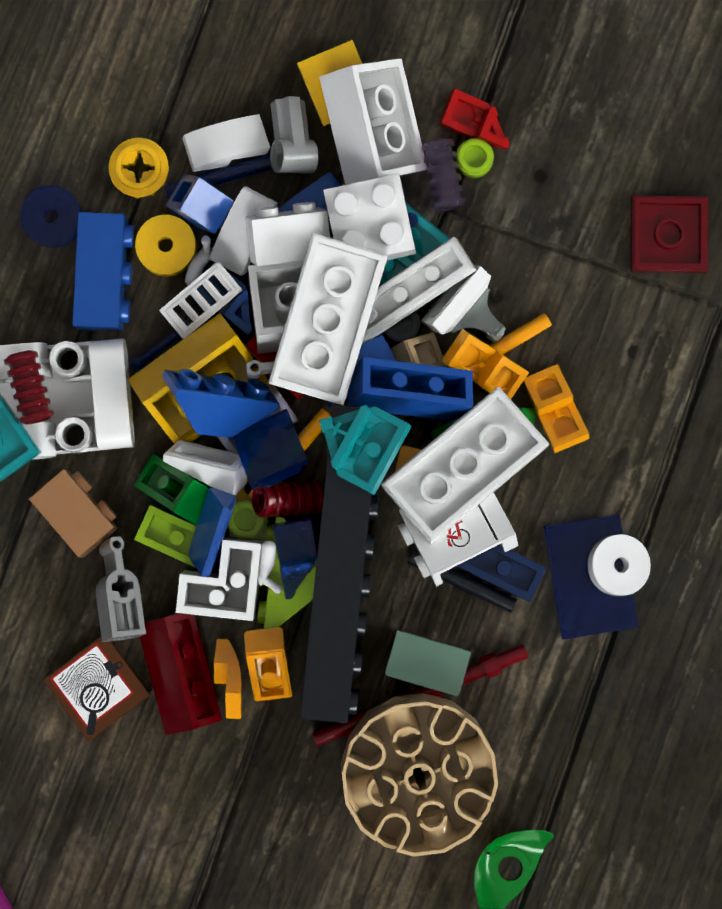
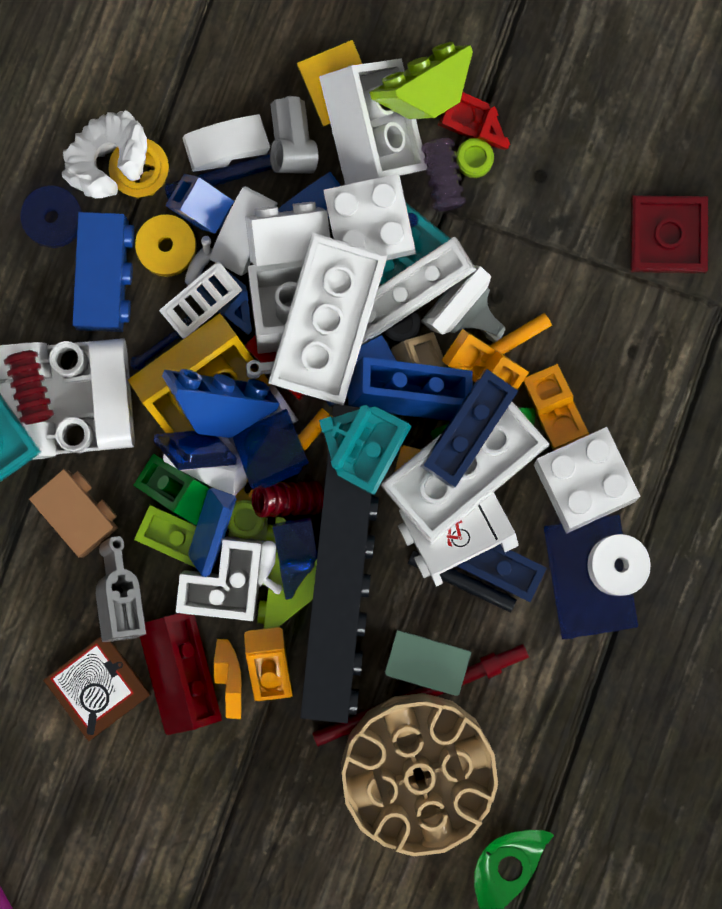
(97, 140): none -> white piece
(194, 450): none -> clear blue piece
(428, 84): none -> lime slope
(469, 428): none -> dark blue plate
(586, 480): none -> white brick

